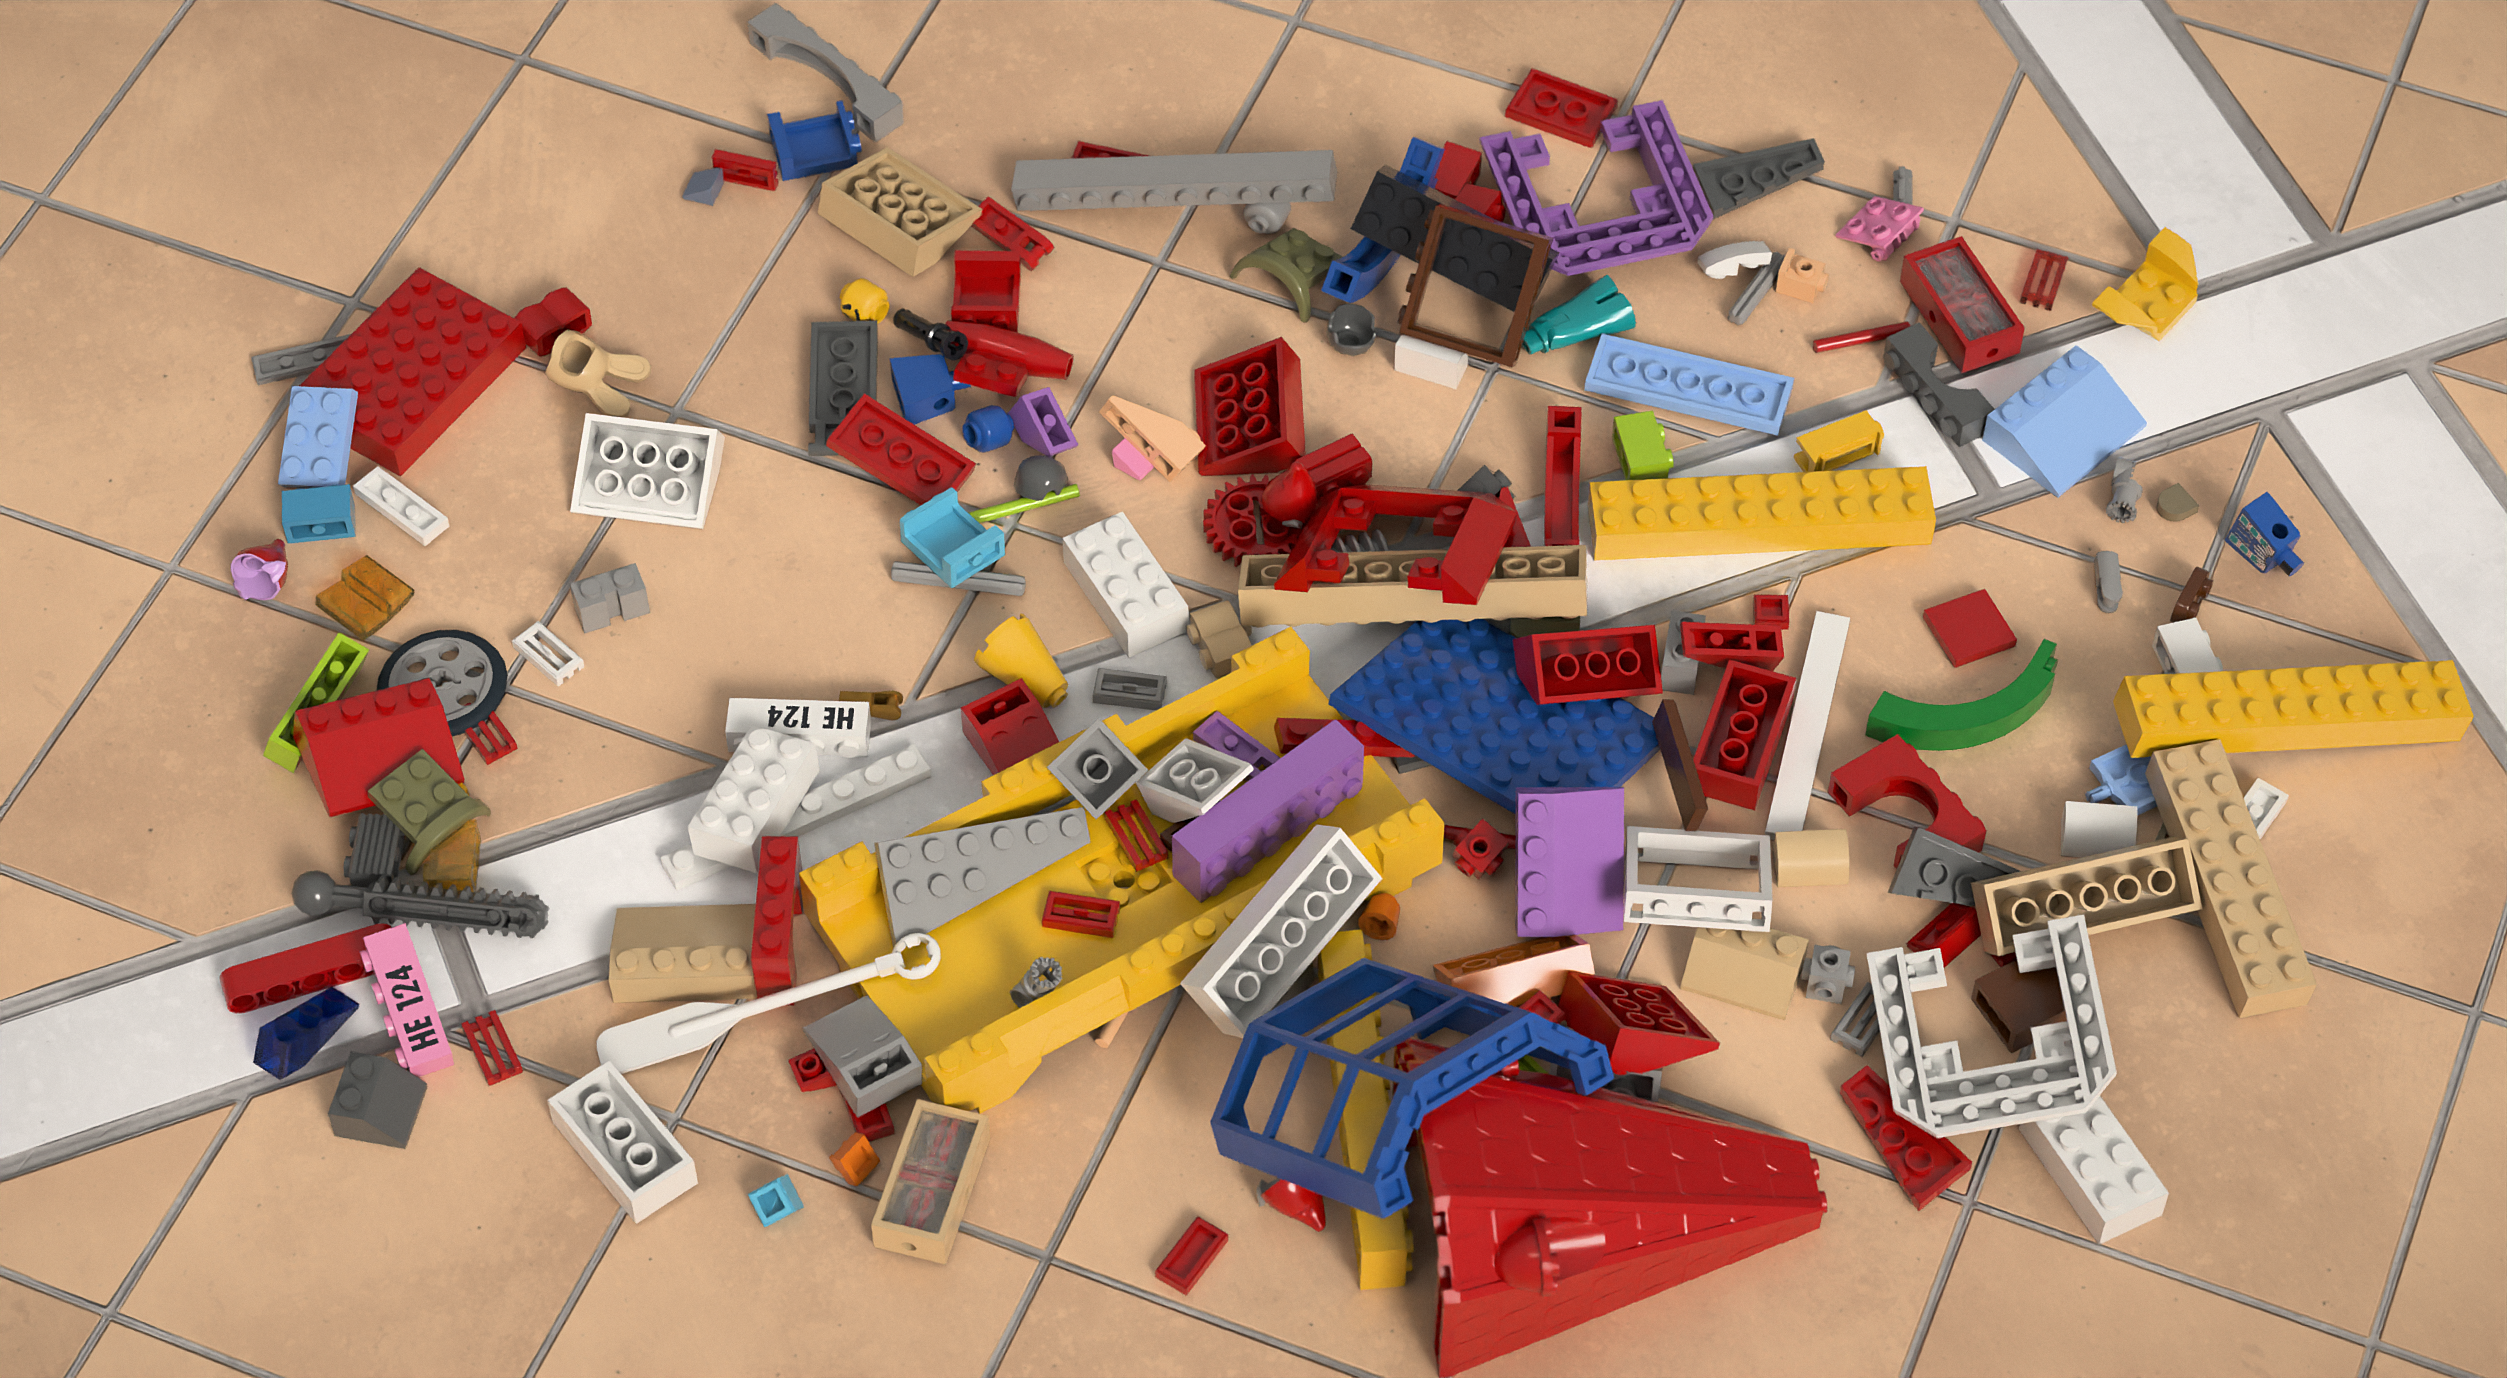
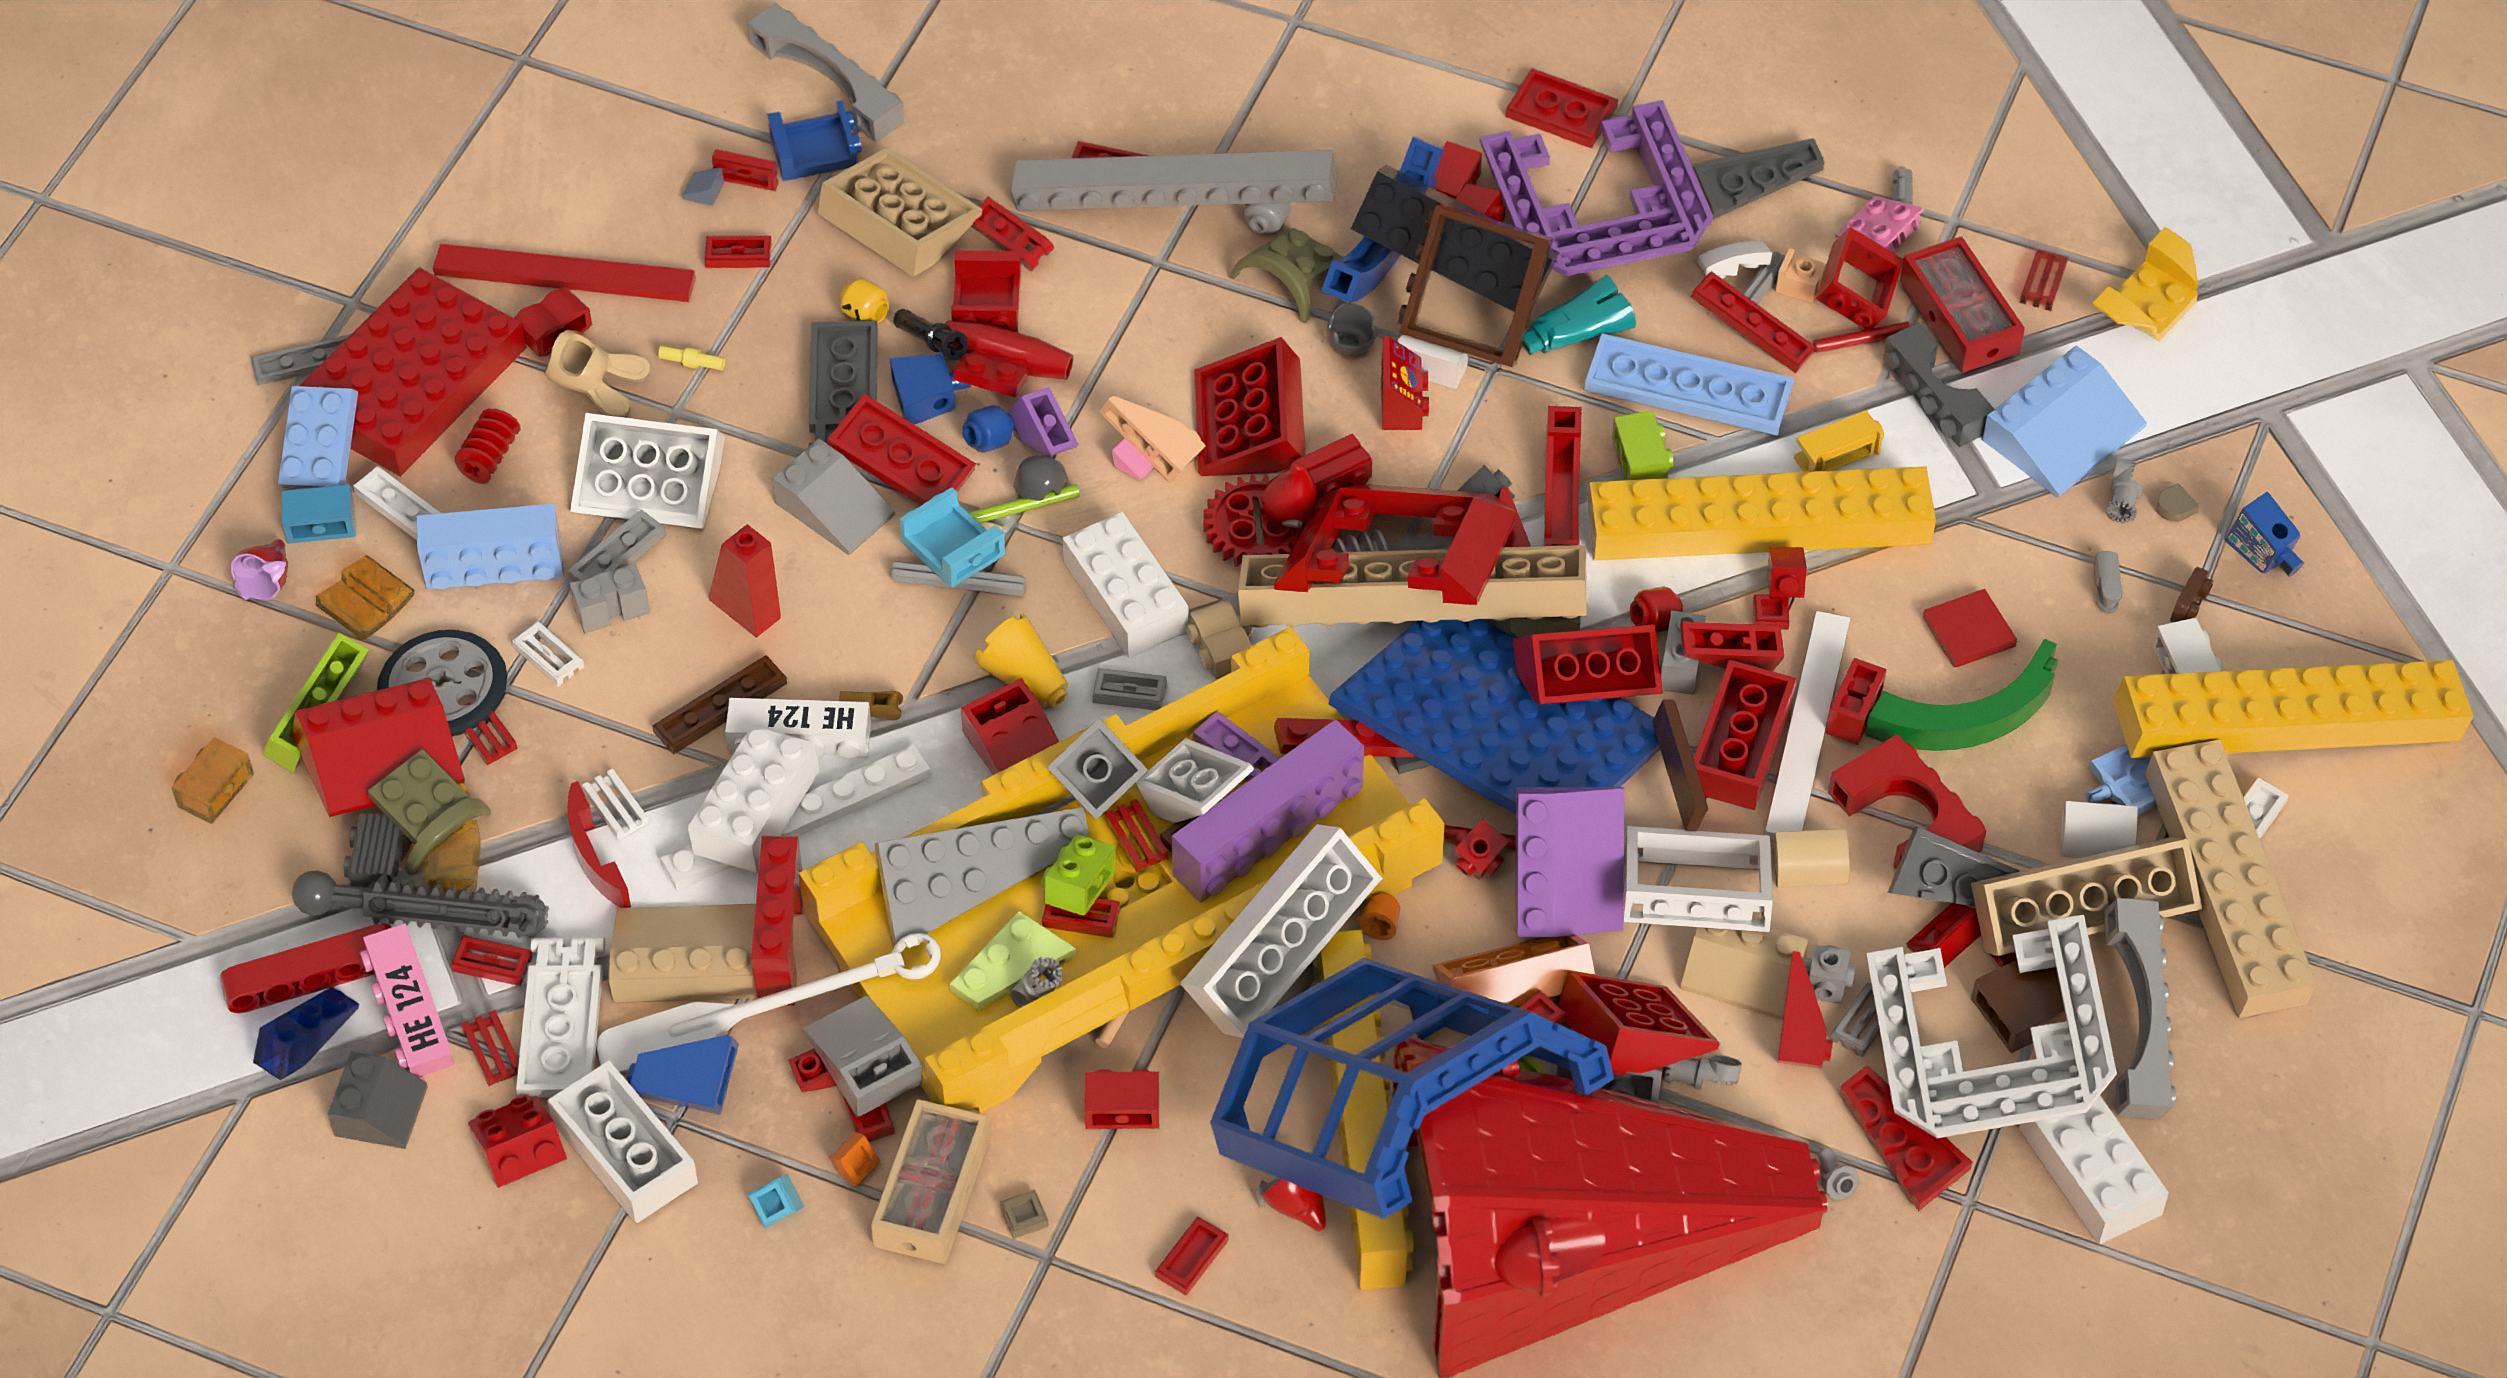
(212, 780): none -> clear yellow brick
(486, 445): none -> red piece
(488, 965): none -> red tile
(490, 546): none -> light blue brick
(517, 1139): none -> red bracket
(560, 1015): none -> white hinge
(564, 272): none -> red tile
(603, 785): none -> white tile
(607, 877): none -> red slope
(620, 547): none -> light grey plate
(686, 1074): none -> blue slope
(691, 358): none -> light yellow bar
(711, 708): none -> reddish brown tile
(738, 256): none -> red tile
(746, 581): none -> red slope
(831, 497): none -> light grey slope
(1007, 960): none -> yellowish green wing
(1024, 1214): none -> dark tan tile
(1079, 874): none -> lime brick
(1122, 1099): none -> red brick
(1402, 387): none -> red slope
(1655, 607): none -> red head
(1715, 1068): none -> light grey connector
(1753, 322): none -> red tile
(1786, 572): none -> red brick
(1803, 1026): none -> red slope
(1838, 1180): none -> light grey plate
(1855, 701): none -> red brick
(1882, 266): none -> red window
(2136, 934): none -> light grey arch

